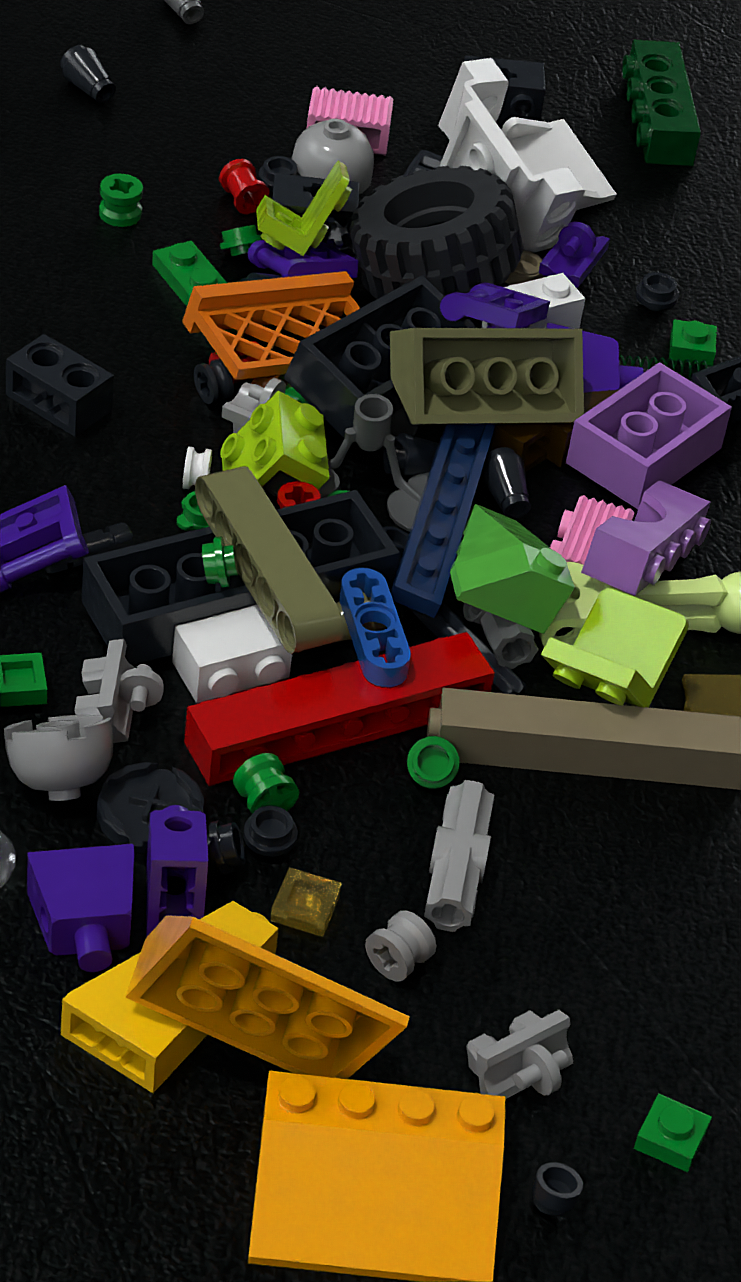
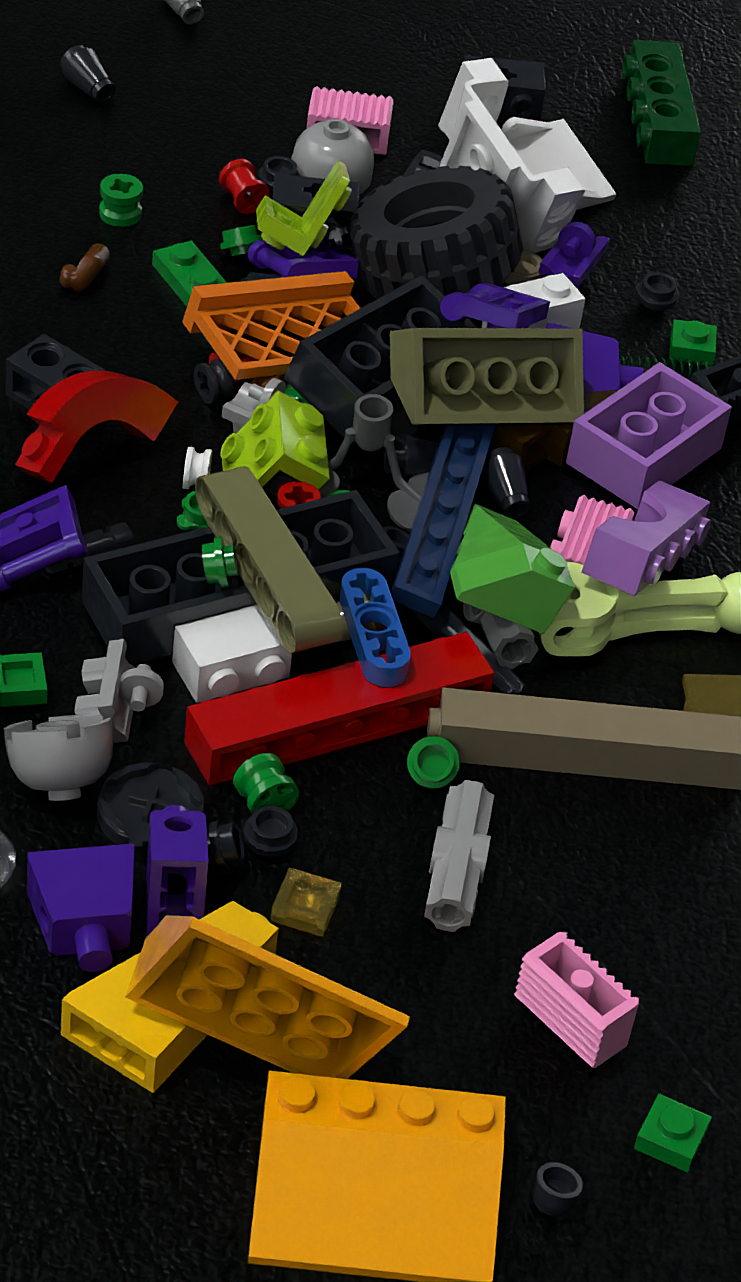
(81, 403): none -> red arch
(88, 268): none -> reddish brown arm
(400, 945): light grey wheel -> none
(523, 1059): light grey hips -> none
(577, 999): none -> bright pink brick
(620, 649): lime bracket -> none

